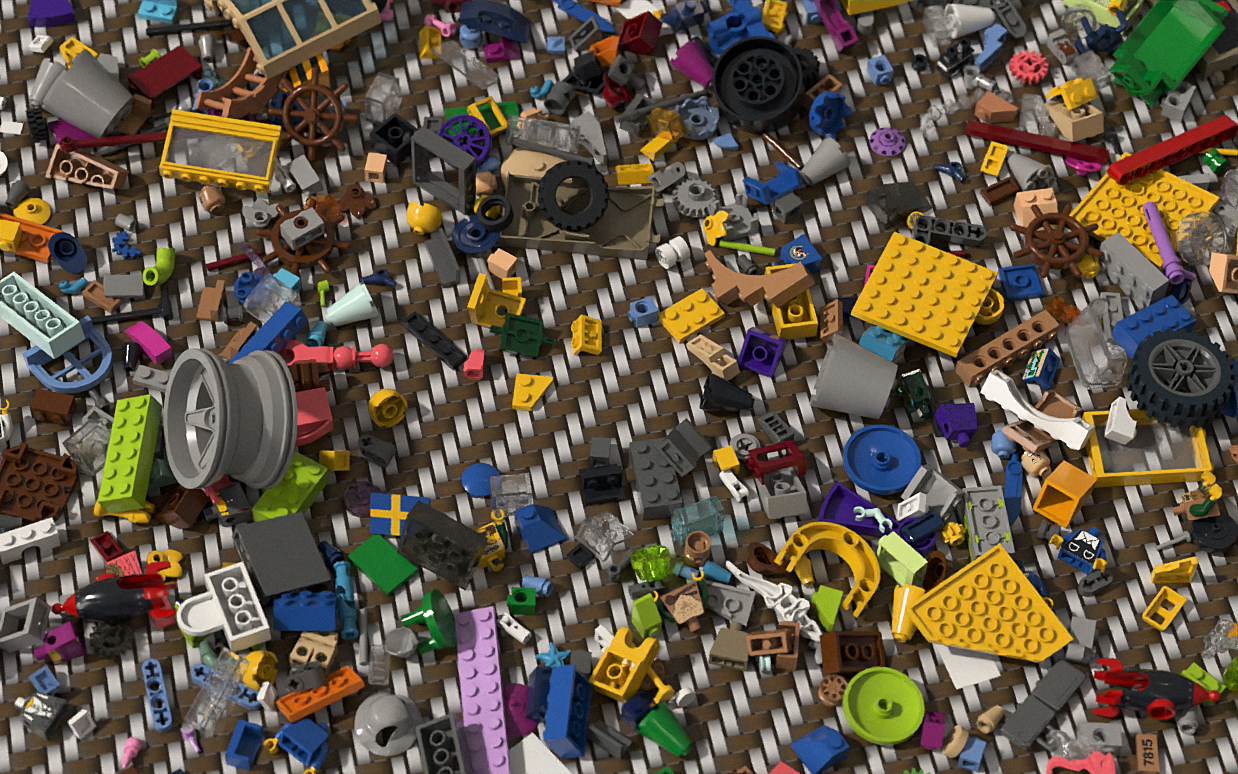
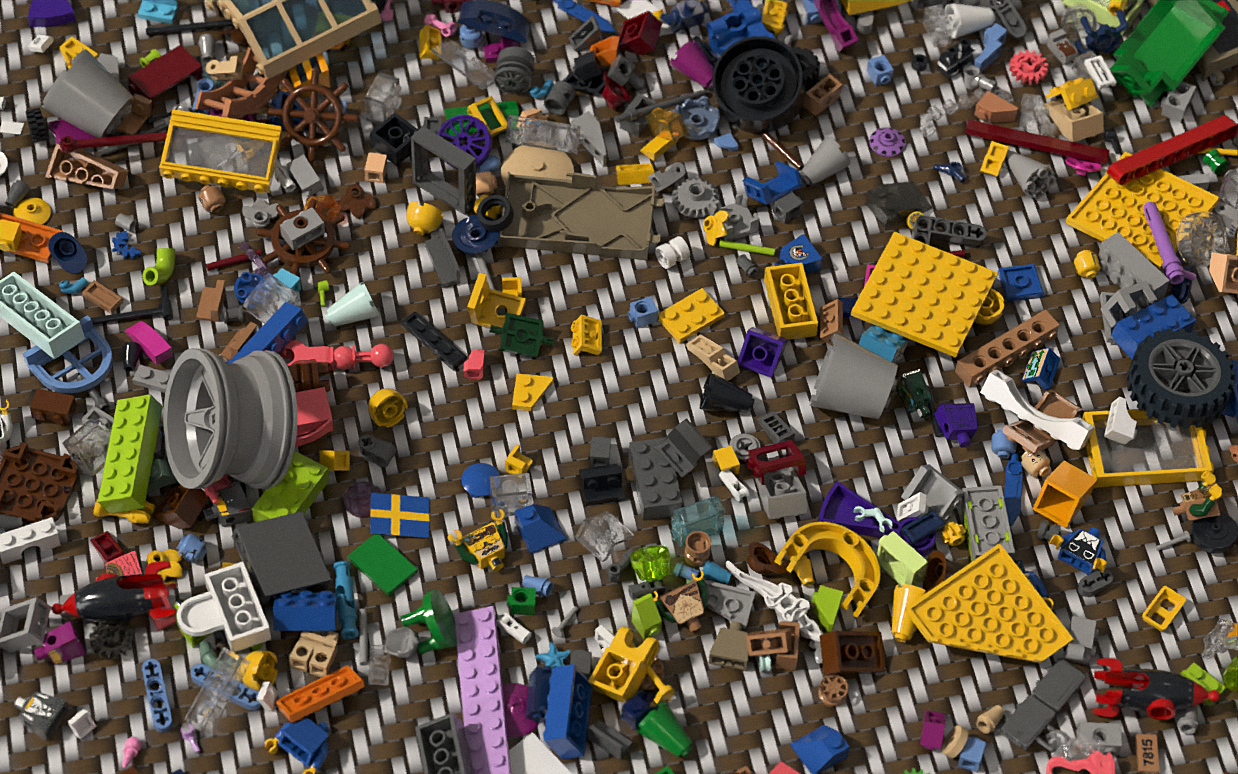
(45, 78): light grey cone -> none
(45, 681): medium blue bracket -> none
(123, 286): light grey slope -> none
(191, 548): none -> medium blue head
(225, 69): none -> tan leg
(244, 745): blue panel -> none
(305, 677): dark grey piece -> none
(317, 335): medium azure cone -> none
(330, 553): dark blue cone -> none
(379, 277): dark blue animal -> none
(385, 710): light grey piece -> none
(441, 544): clear smoke slope -> none
(502, 264): light nougat brick -> none
(514, 70): none -> dark grey wheel
(516, 462): none -> yellow panel
(547, 150): dark grey bar -> none
(556, 45): medium blue tile -> none
(558, 631): none -> light grey pin
(580, 556): black tile -> none
(598, 191): black tyre -> none
(684, 697): white tile -> none
(775, 287): medium nougat arch -> none
(836, 110): blue plate -> none
(881, 459): blue dish -> none
(883, 706): lime dish -> none
(967, 666): white sticker -> none
(1000, 191): reddish brown tile -> none
(1042, 198): light nougat slope -> none
(1056, 242): reddish brown brick -> none
(1061, 310): clear orange dish -> none
(1094, 360): clear windscreen -> none
(1097, 74): none -> white tile
(1126, 300): none -> light grey panel
(1175, 572): yellow wing -> none

